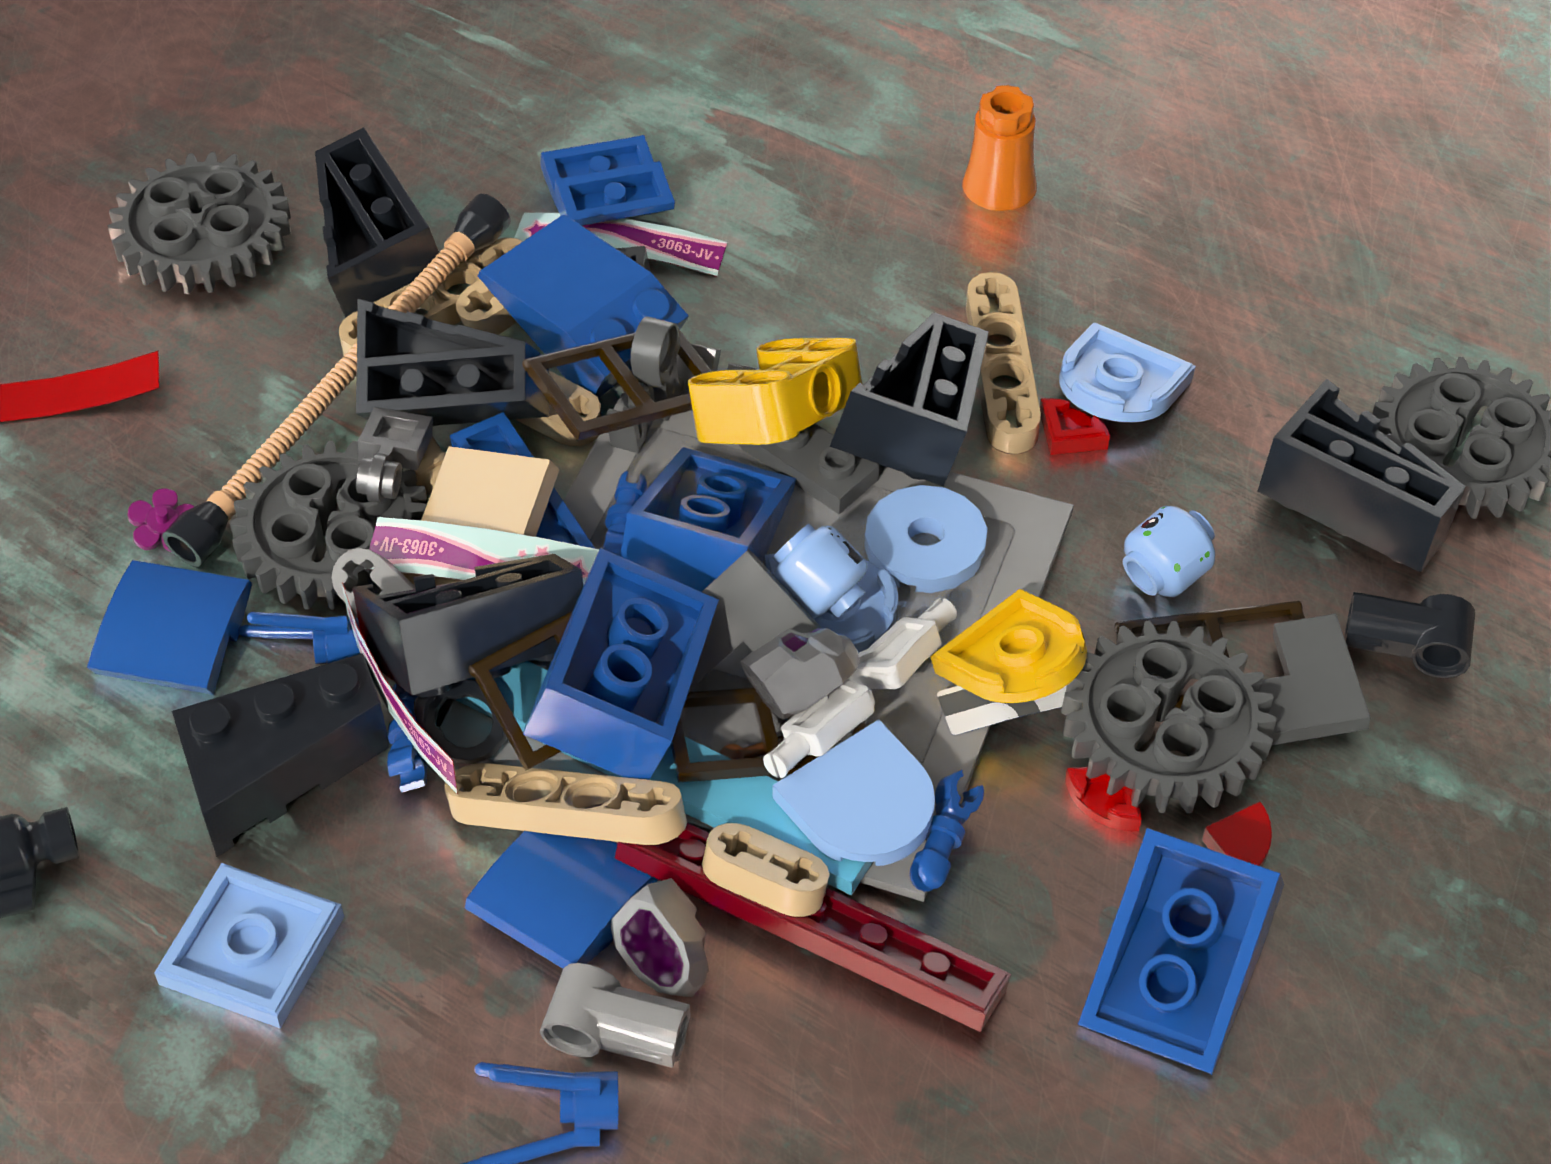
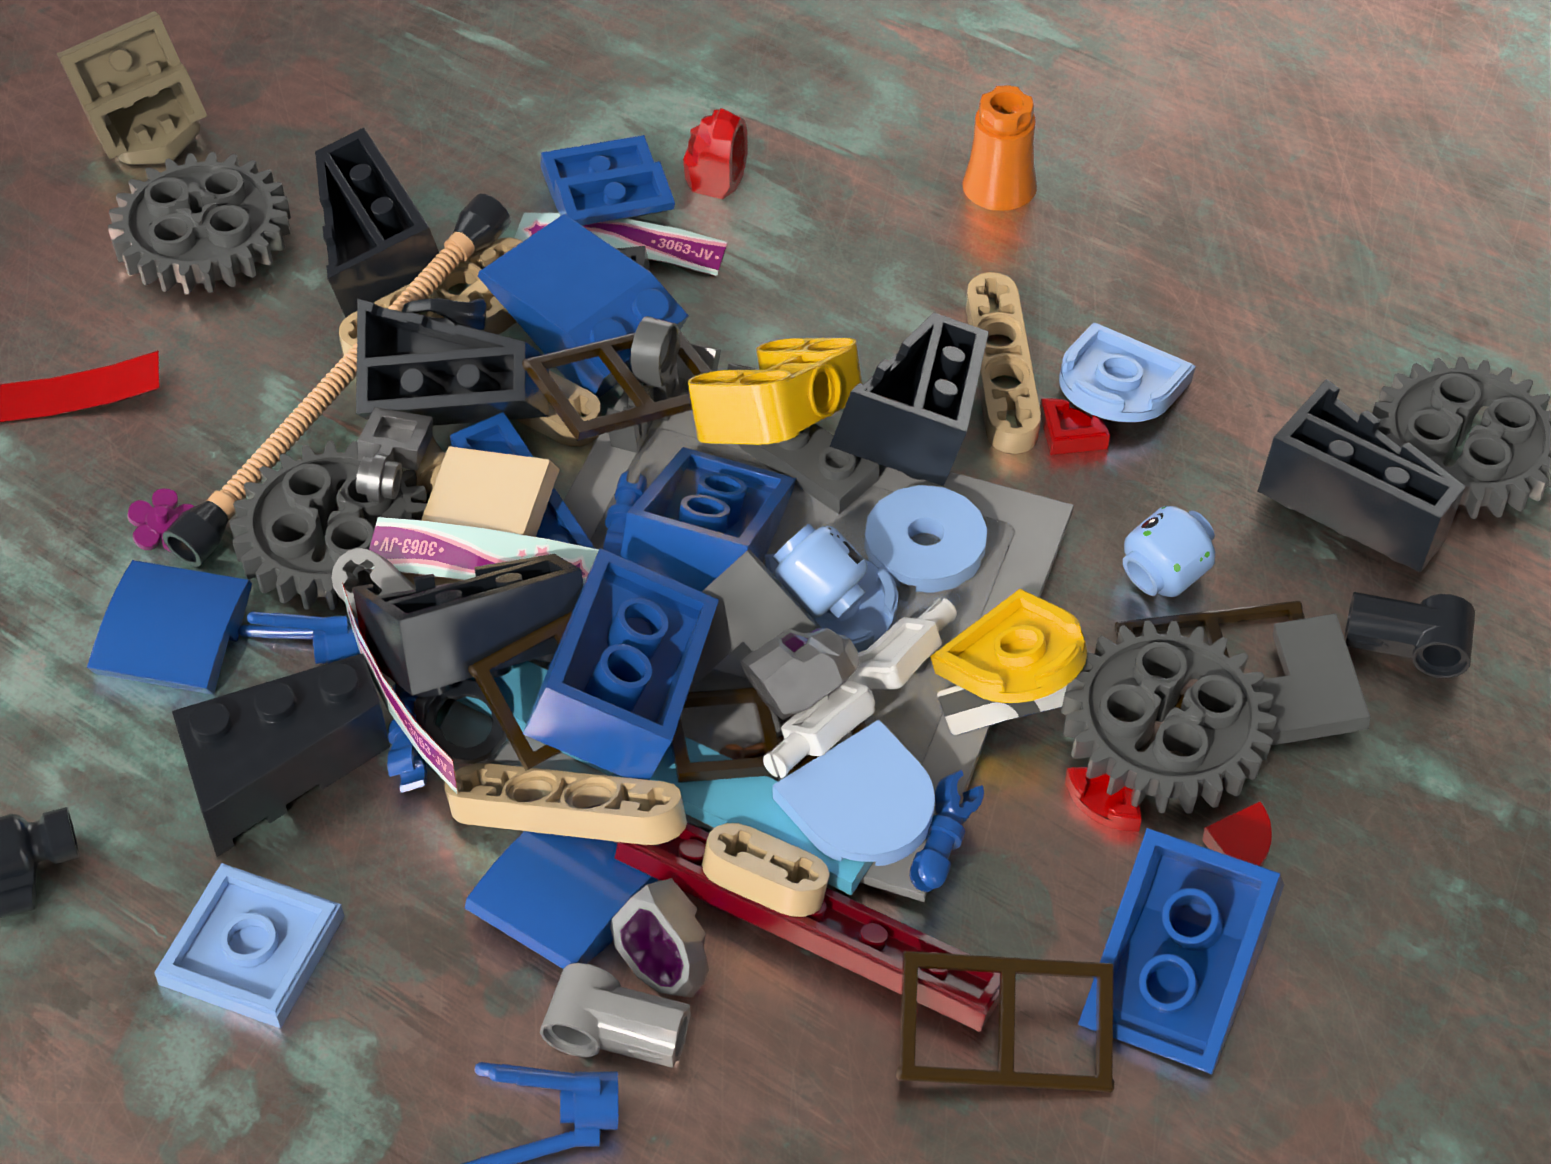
(135, 92): none -> dark tan piece
(467, 314): none -> black piece
(716, 154): none -> red rock
(1008, 968): none -> dark brown window

